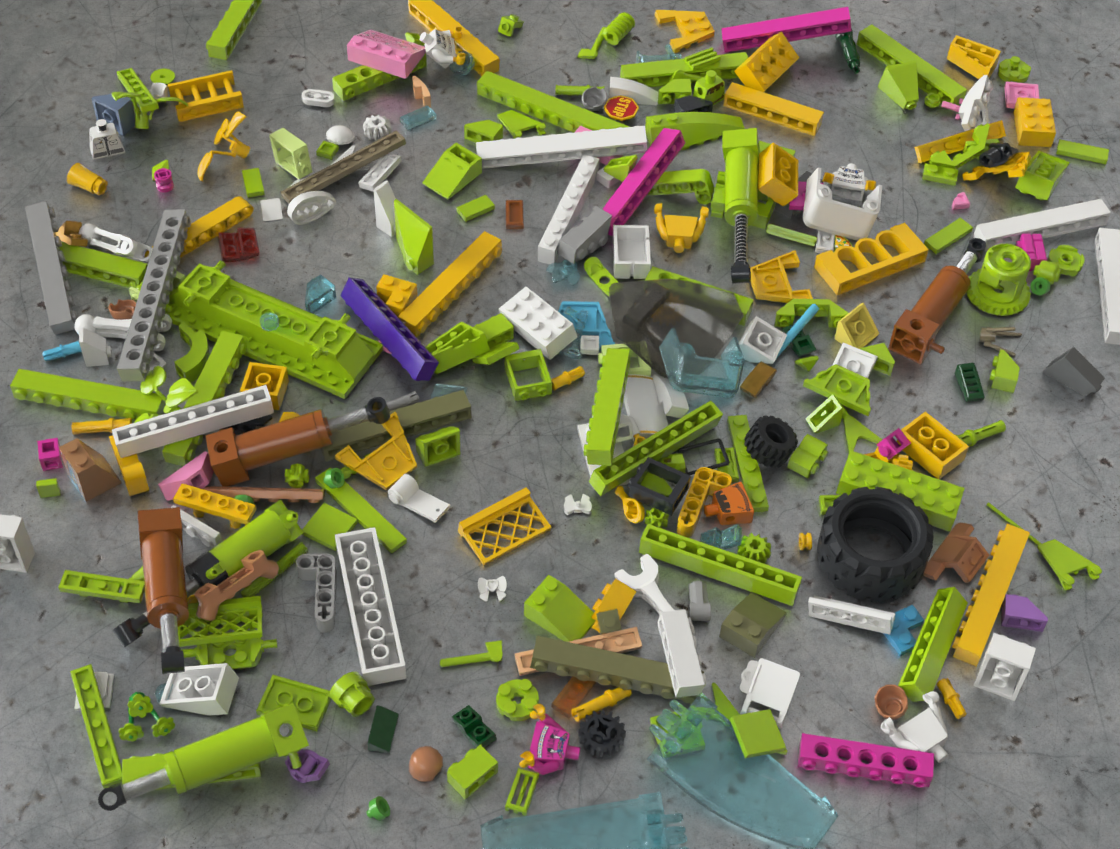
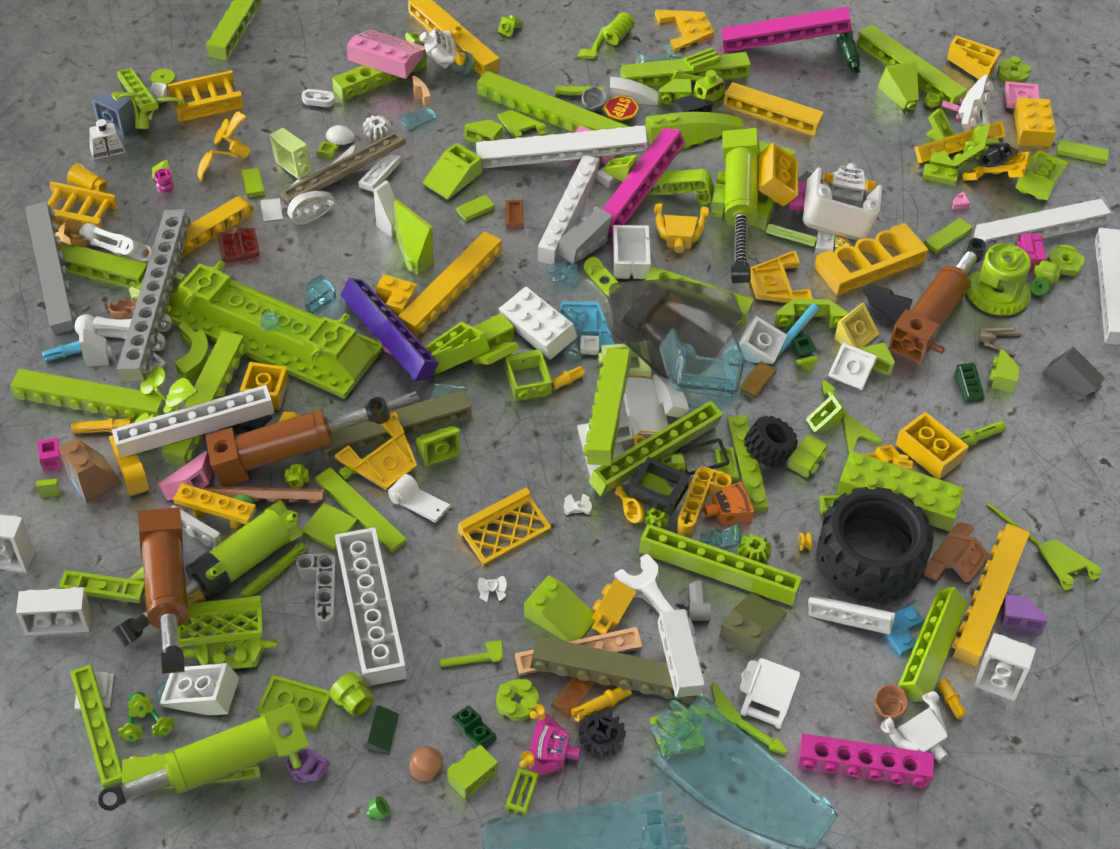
(53, 611): none -> white brick
(83, 195): none -> yellow fence
(211, 596): nougat plate -> none
(334, 478): bright green tile -> none
(608, 621): olive plate -> none
(757, 733): lime tile -> none
(767, 63): yellow brick -> none
(847, 386): lime wing -> none
(886, 301): none -> black panel
(889, 447): dark pink brick -> none
(940, 125): none -> lime slope

